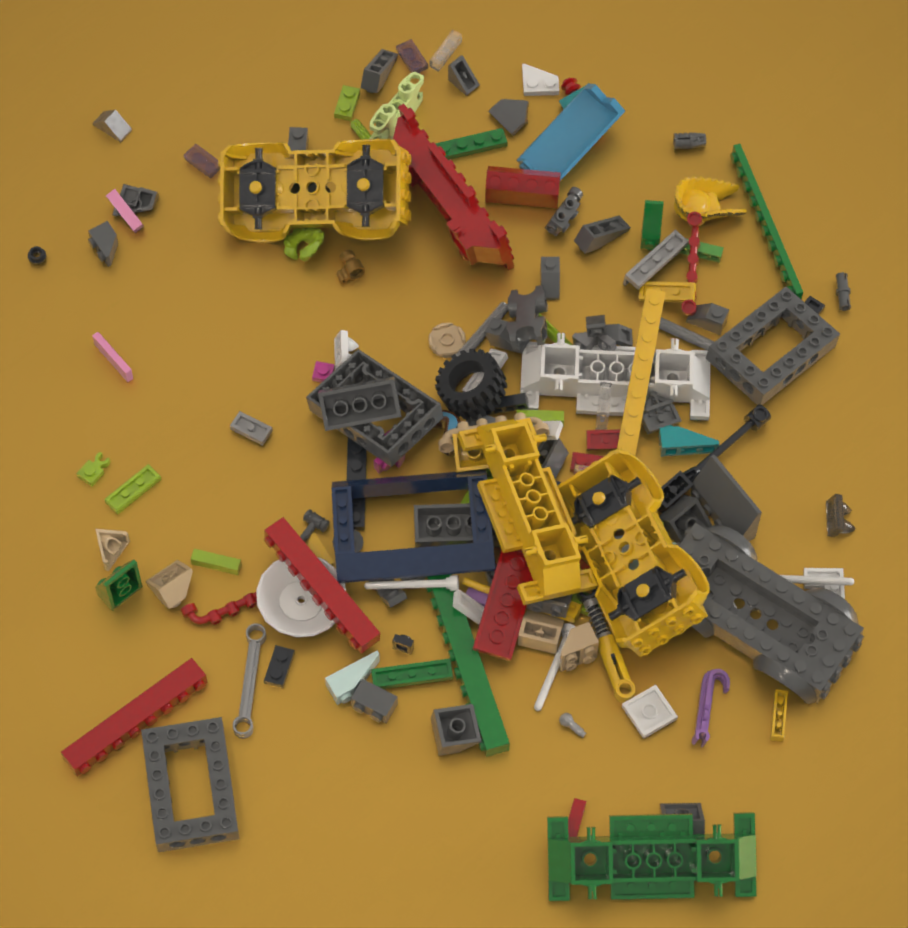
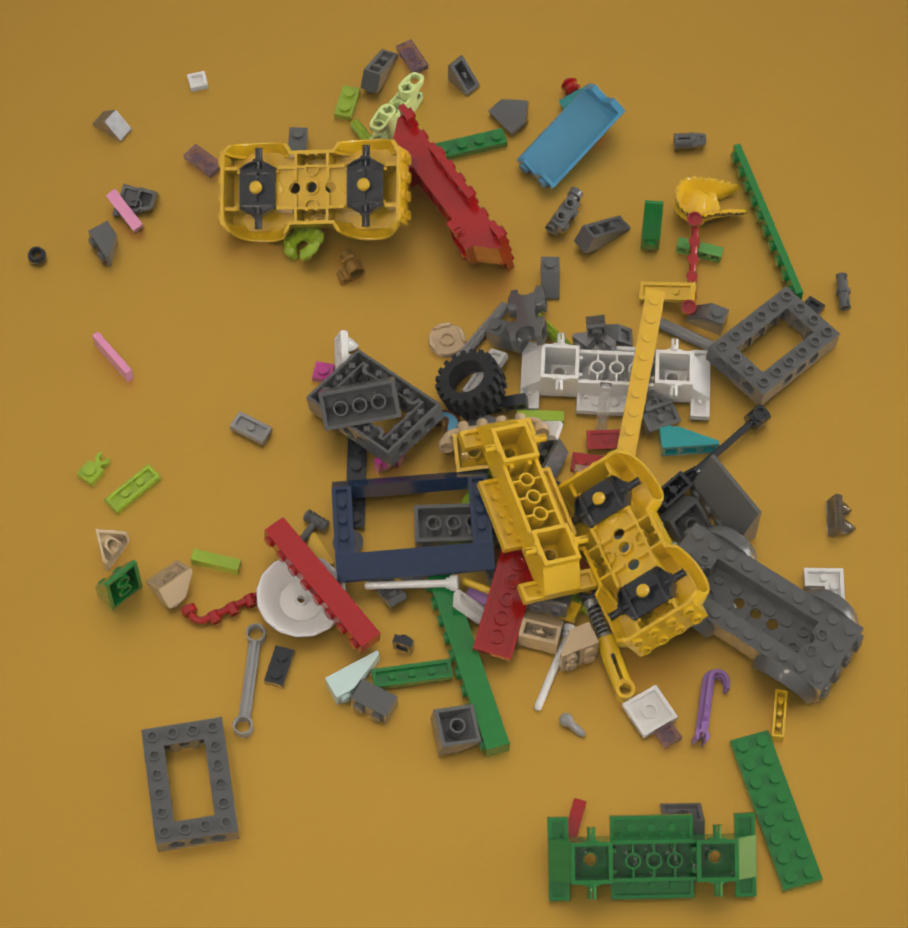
(134, 717): red brick -> none
(197, 81): none -> white tile
(445, 50): clear piece -> none
(522, 187): red slope -> none
(539, 82): white wing -> none
(655, 260): light grey panel -> none
(667, 735): none -> plate
(775, 811): none -> green plate
(819, 580): white piece -> none

